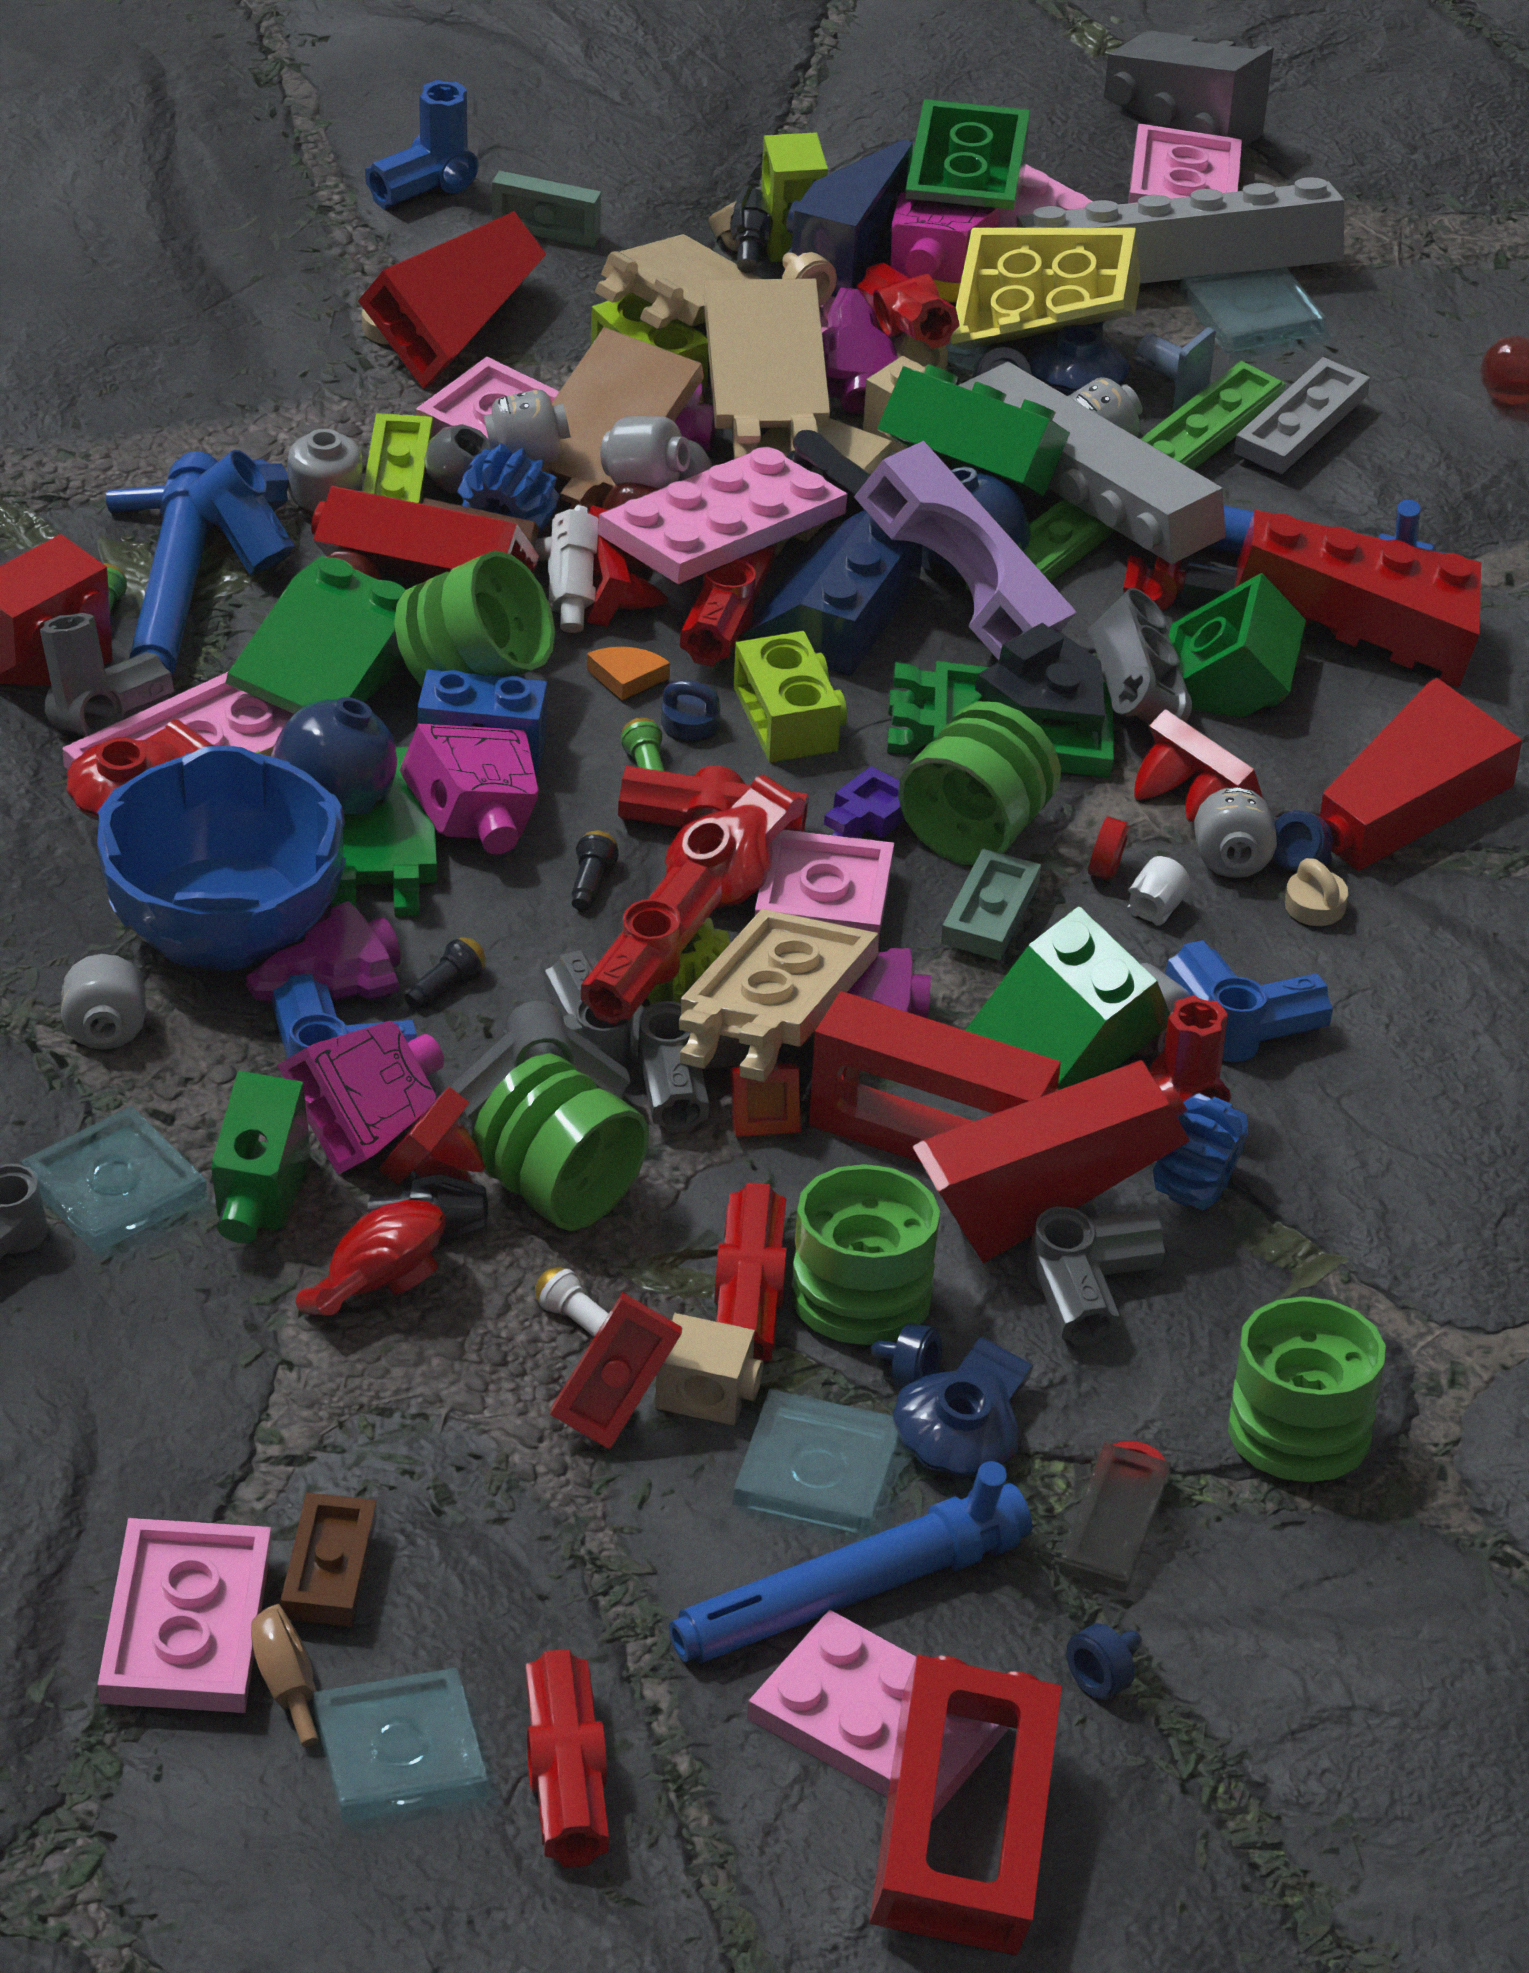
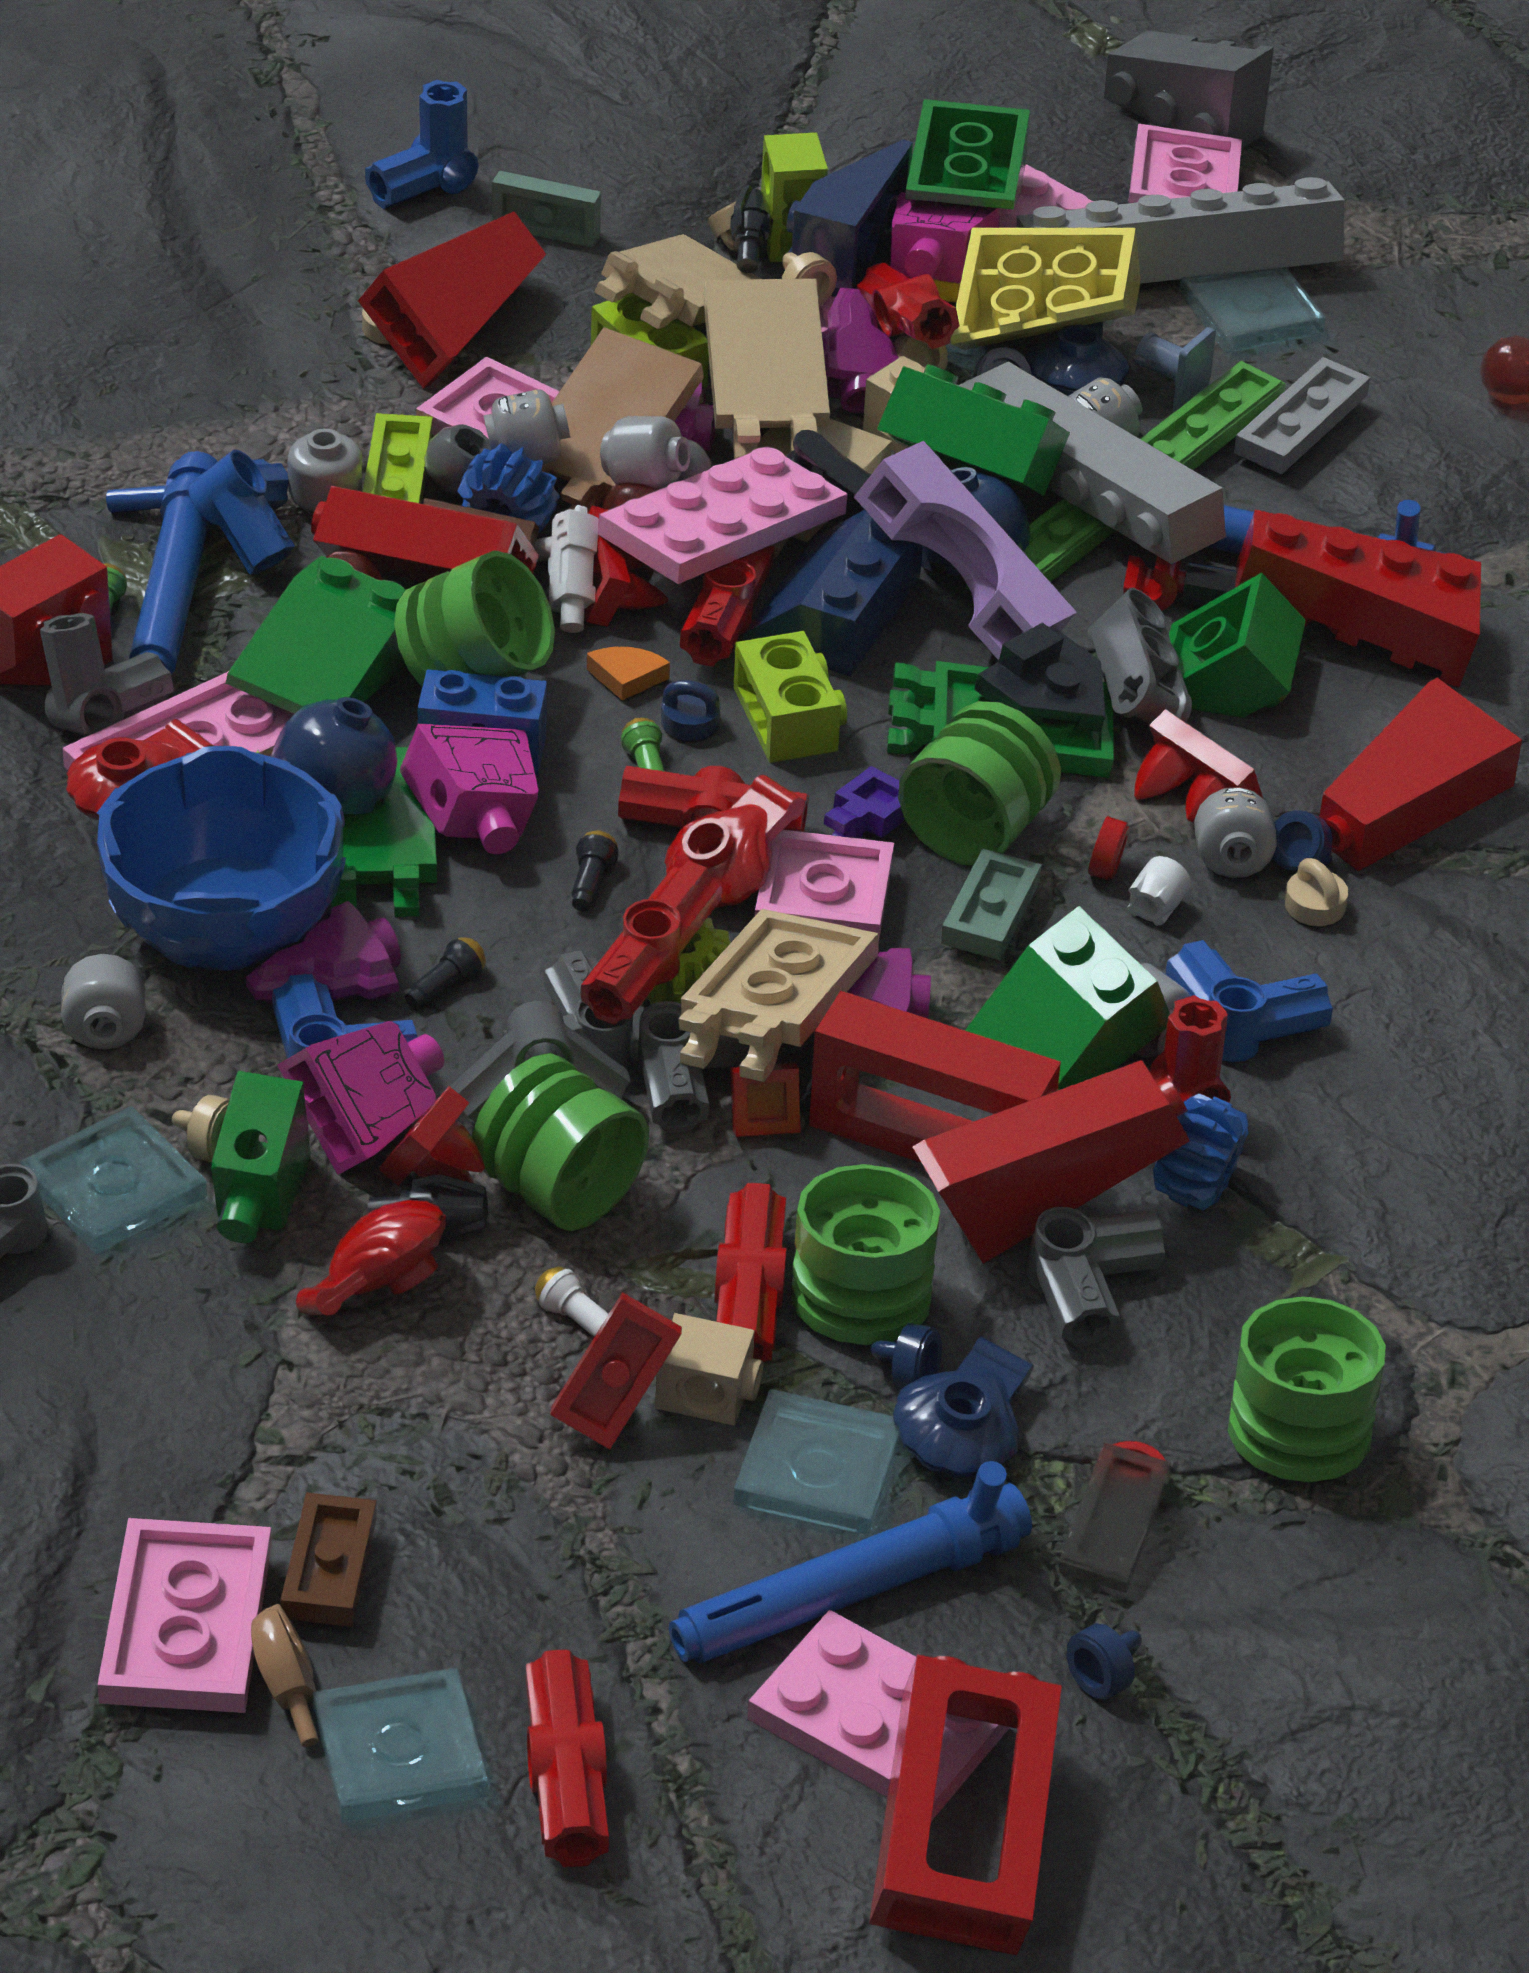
(202, 1125): none -> tan tile

